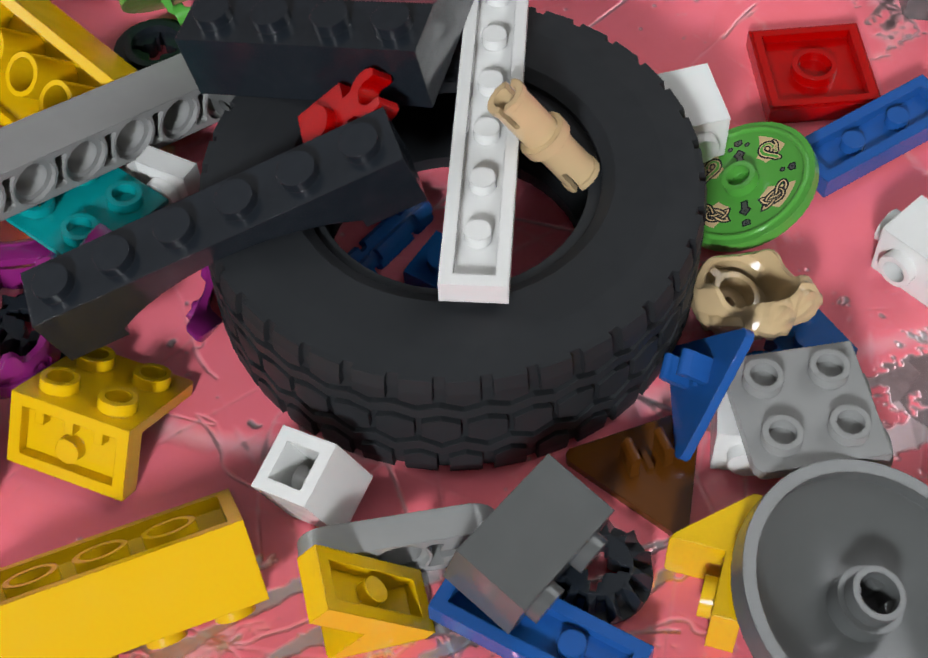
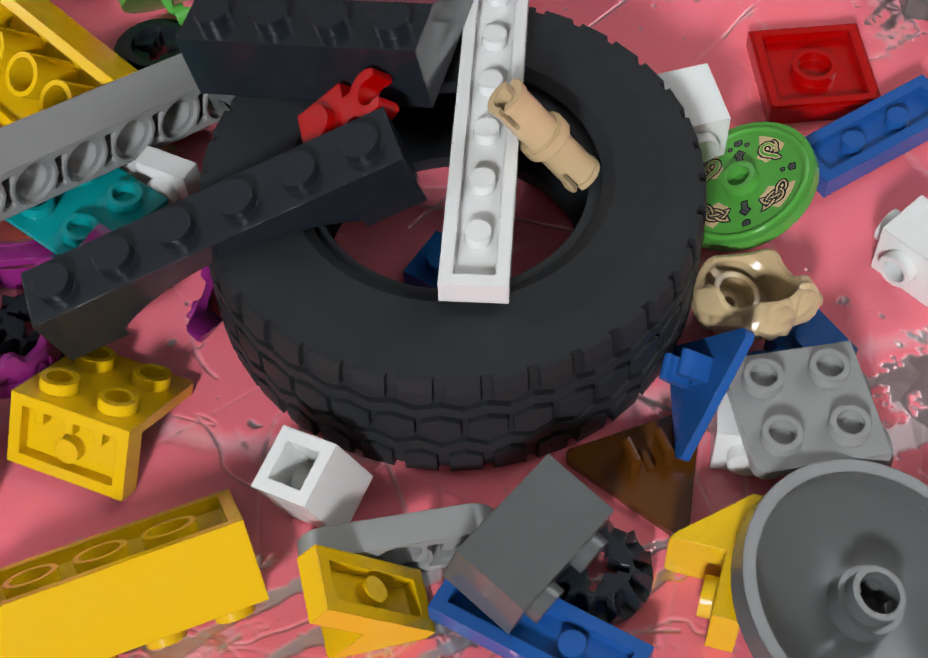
(392, 236): blue axle -> none

